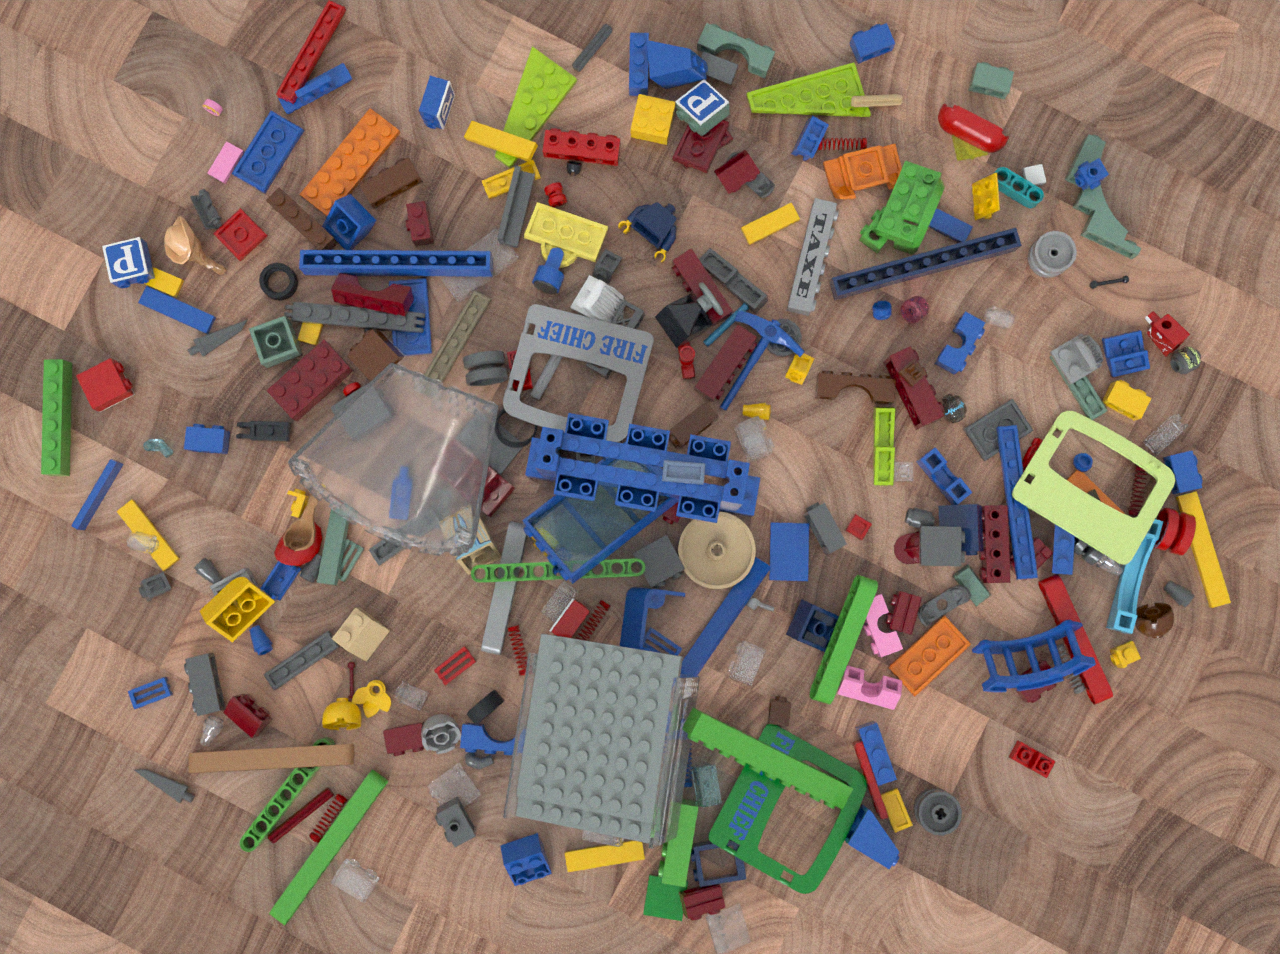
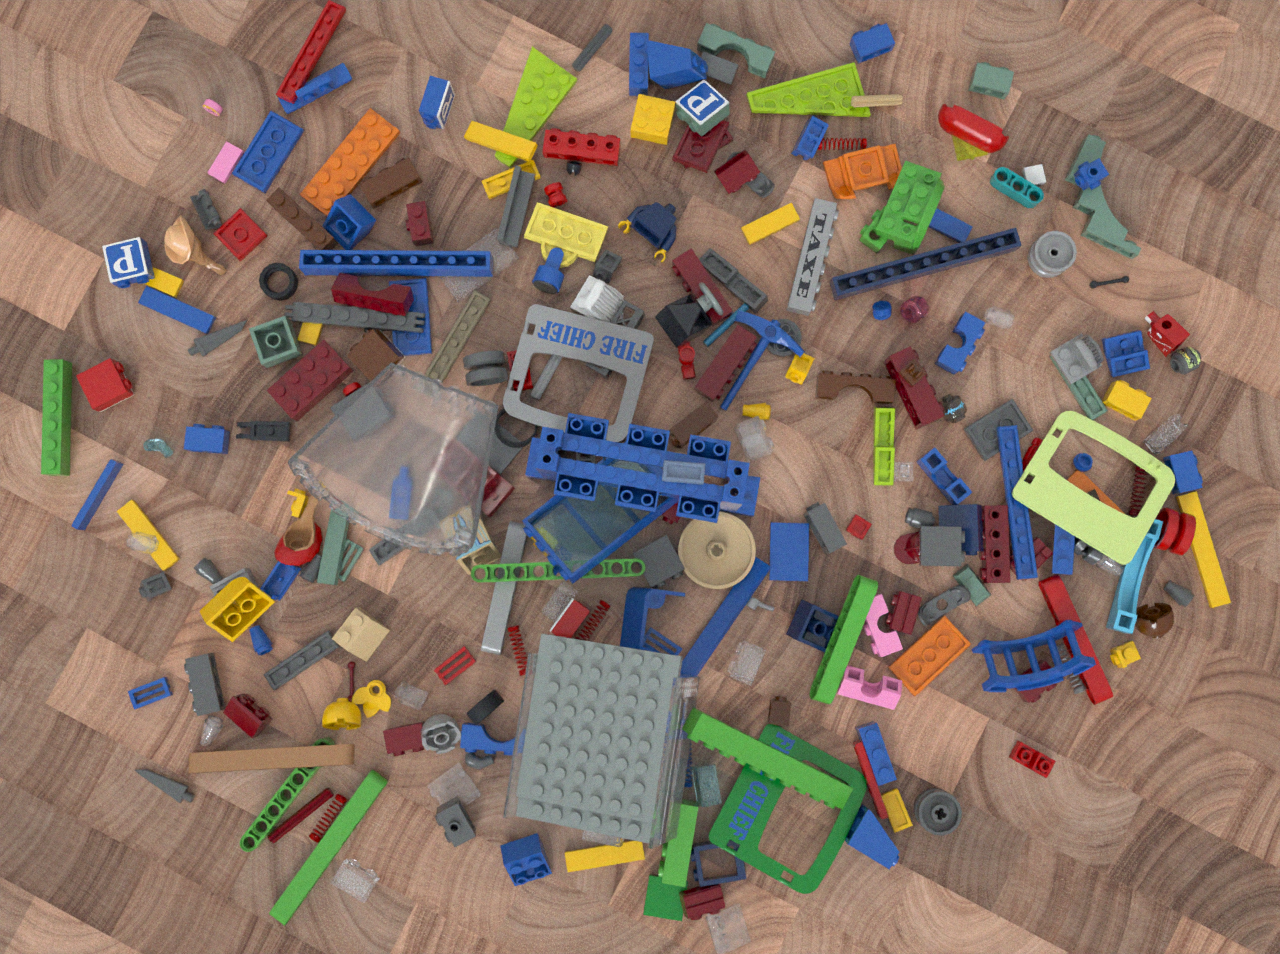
(986, 197): yellow hinge -> none

